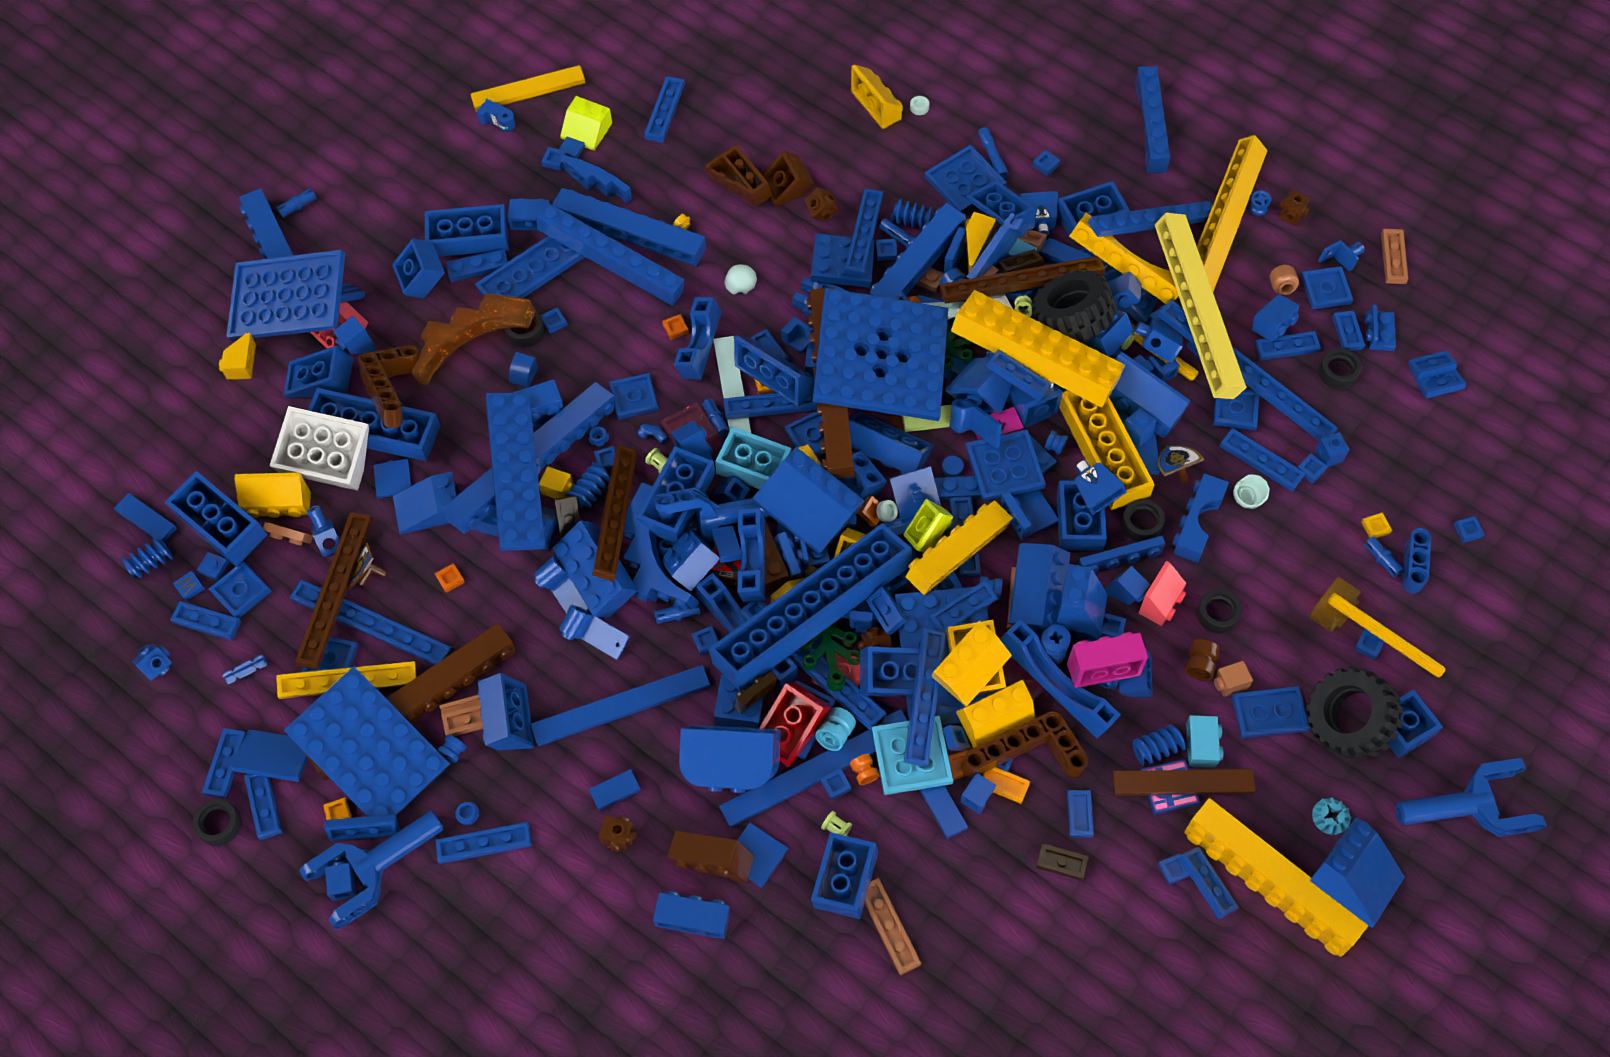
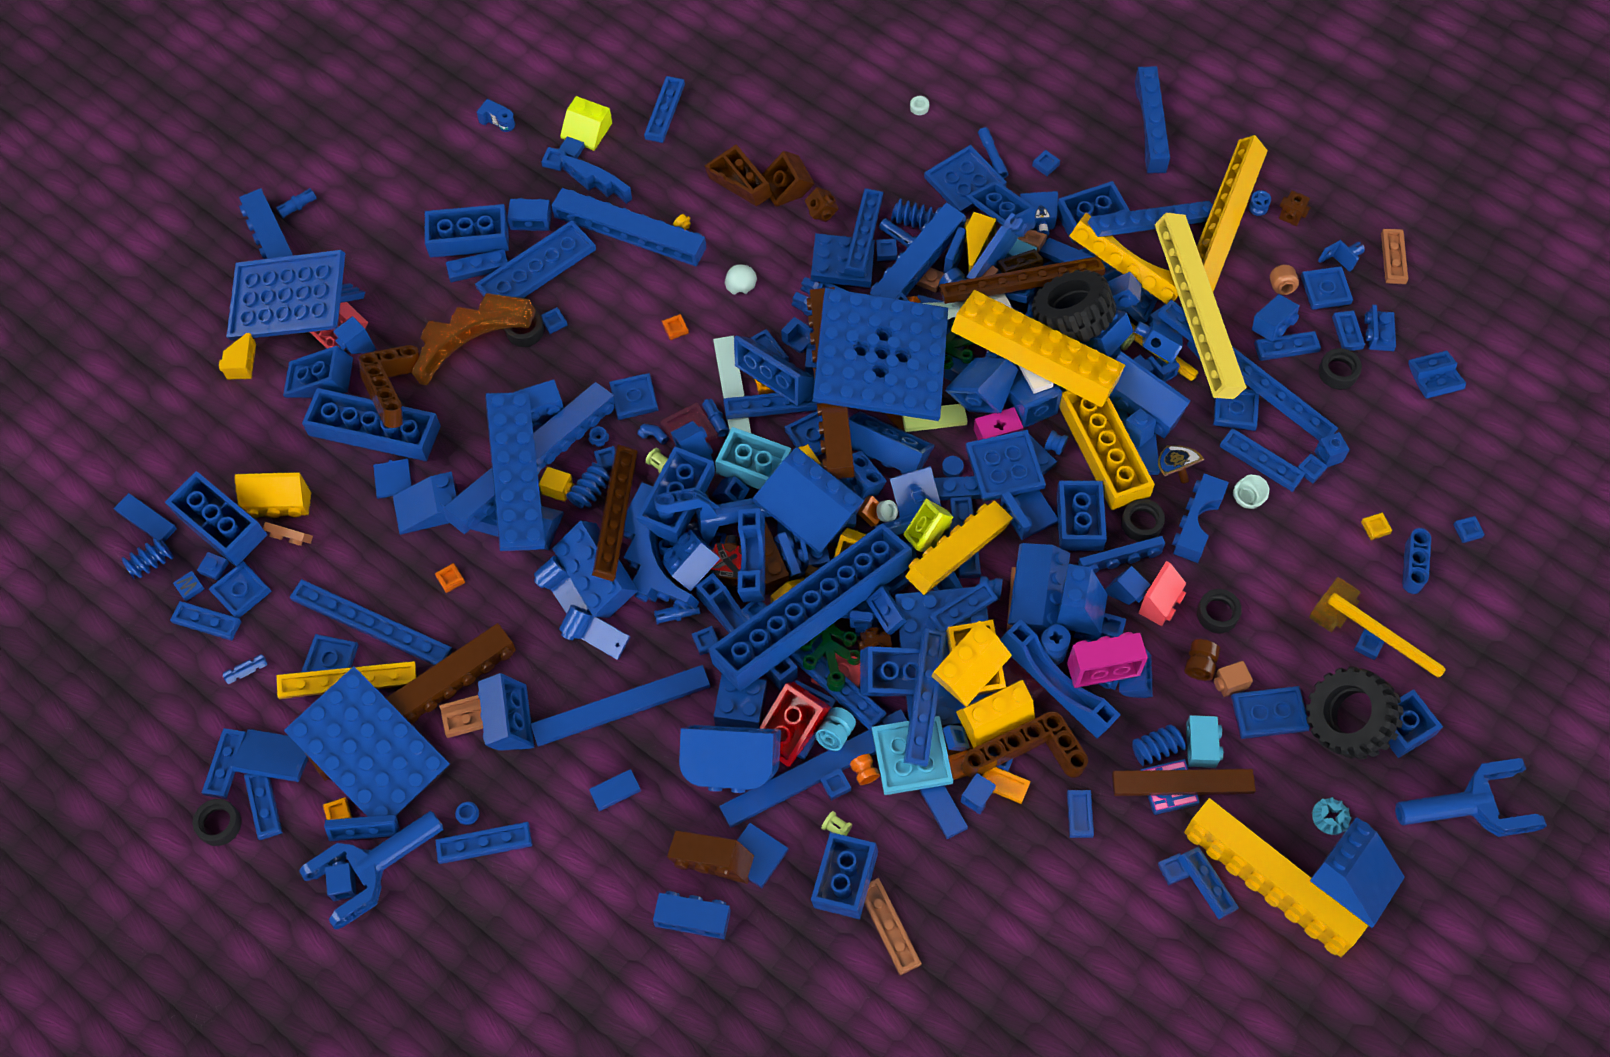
(151, 668): blue brick -> none
(321, 448): white slope -> none
(322, 530): blue bracket -> none
(333, 591): reddish brown plate -> none
(365, 568): shield -> none
(418, 268): blue brick -> none
(452, 748): blue wheel -> none
(522, 370): blue brick -> none
(530, 87): yellow tile -> none
(567, 513): dark brown plate -> none
(610, 254): blue brick -> none
(617, 833): reddish brown brick -> none
(705, 318): blue arch -> none
(726, 544): blue tile -> none
(758, 690): dark brown plate -> none
(875, 96): yellow slope -> none
(968, 416): blue door -> none
(1018, 375): blue tile -> none
(1023, 301): yellowish green bush -> none
(1062, 862): dark brown plate -> none
(1098, 486): blue torso -> none
(1383, 557): blue pin -> none

